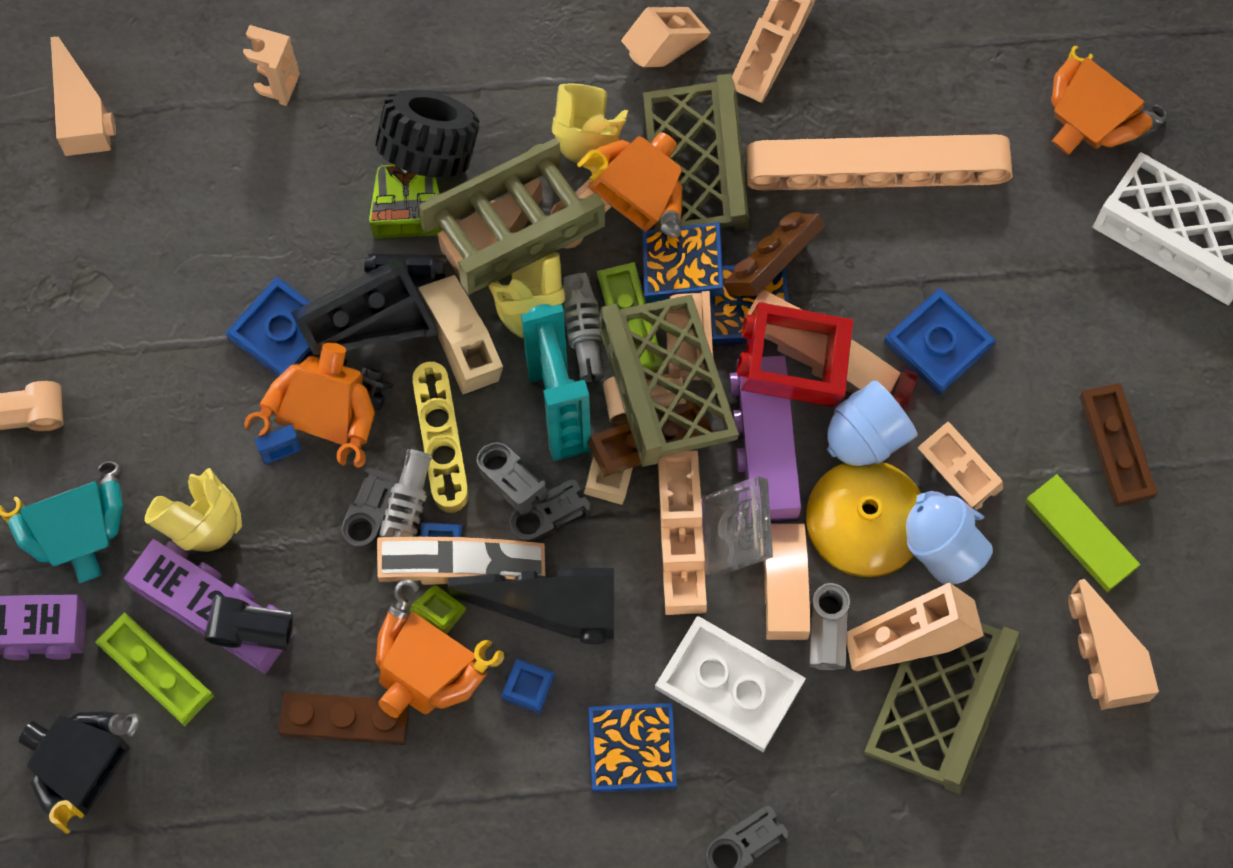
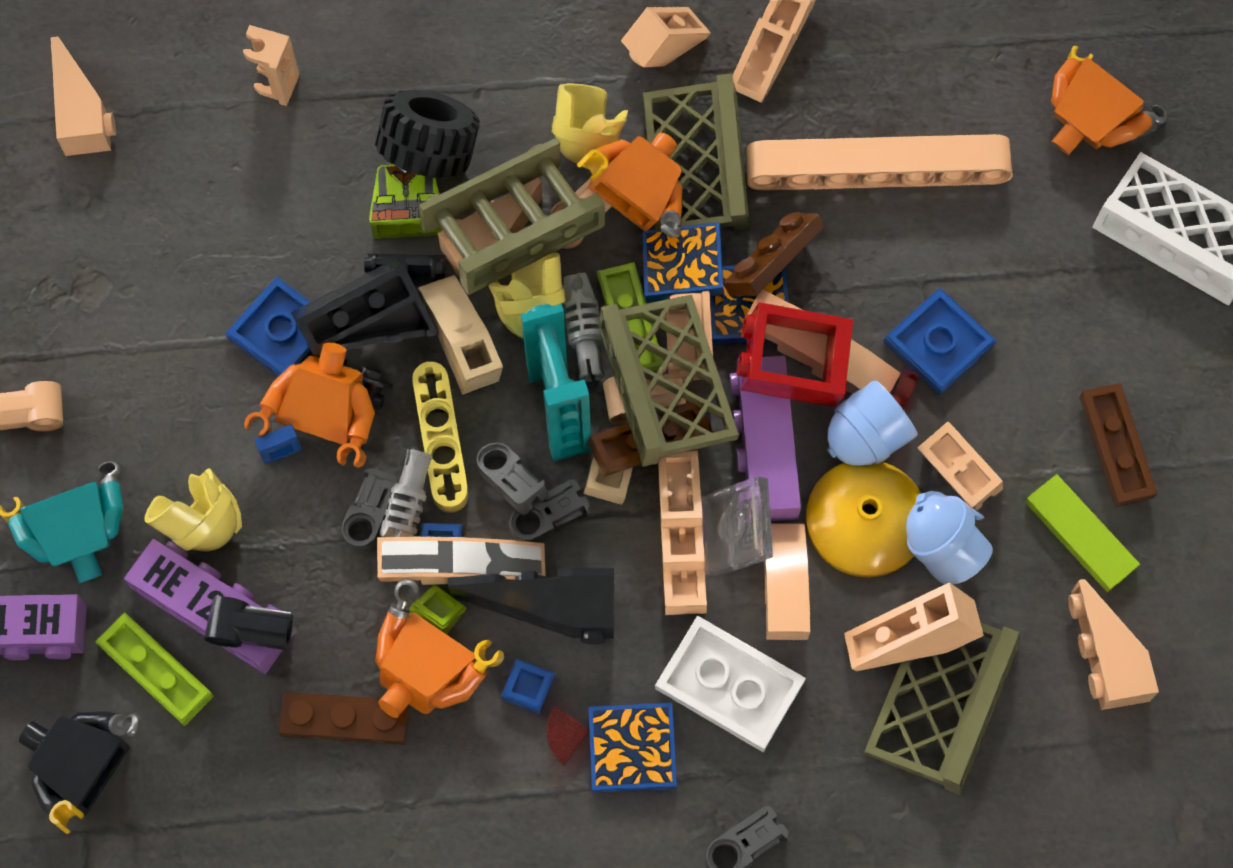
(564, 735): none -> clear red tile
(827, 630): light grey piece -> none

